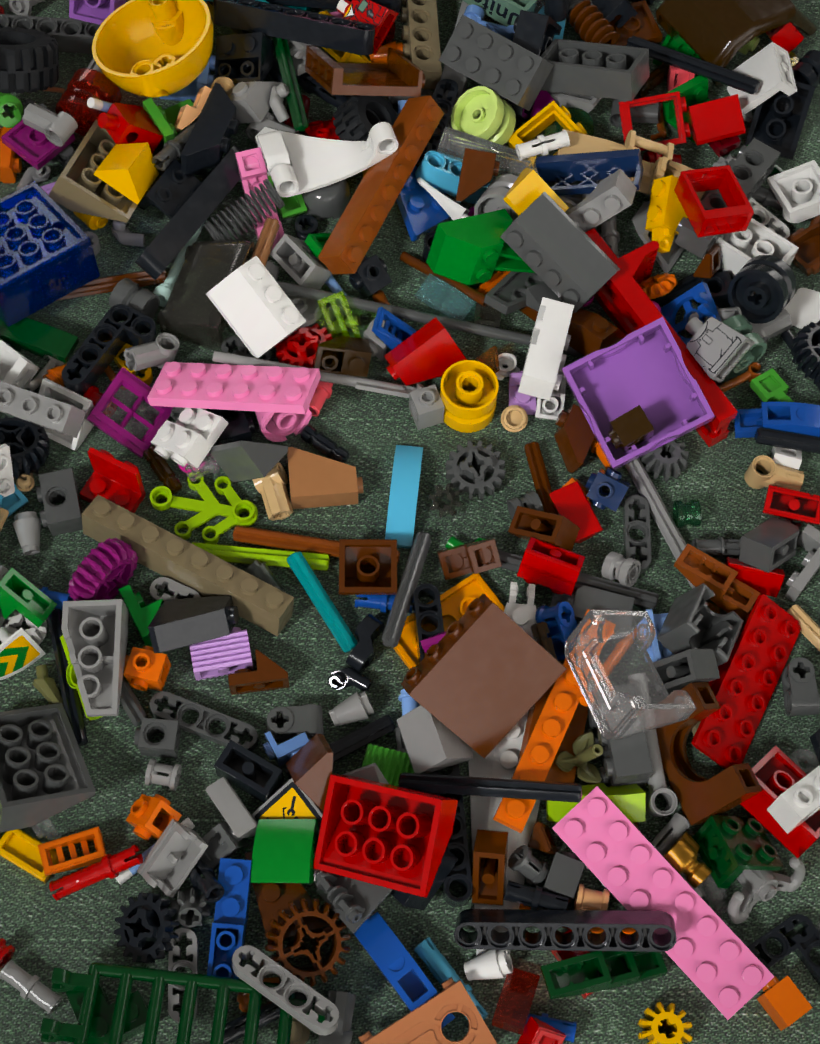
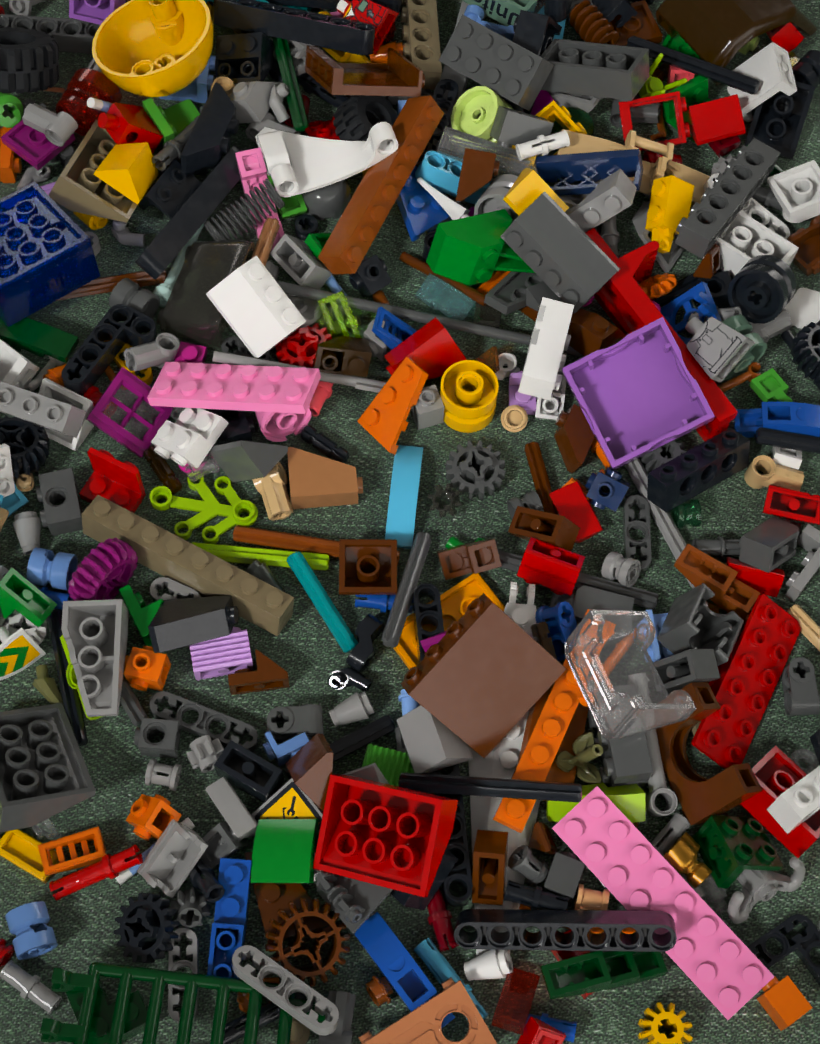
(31, 930): none -> medium blue wheel
(50, 568): none -> medium blue wheel
(187, 113): light nougat slope -> none
(191, 353): none -> dark pink plate
(204, 753): none -> light grey gear
(379, 990): none -> dark orange plate
(391, 406): none -> orange wing
(441, 922): none -> dark red pin
(517, 127): none -> dark grey brick
(630, 429): dark brown brick -> none
(654, 85): none -> lime plant
(698, 469): none -> black brick
(714, 221): red window -> none

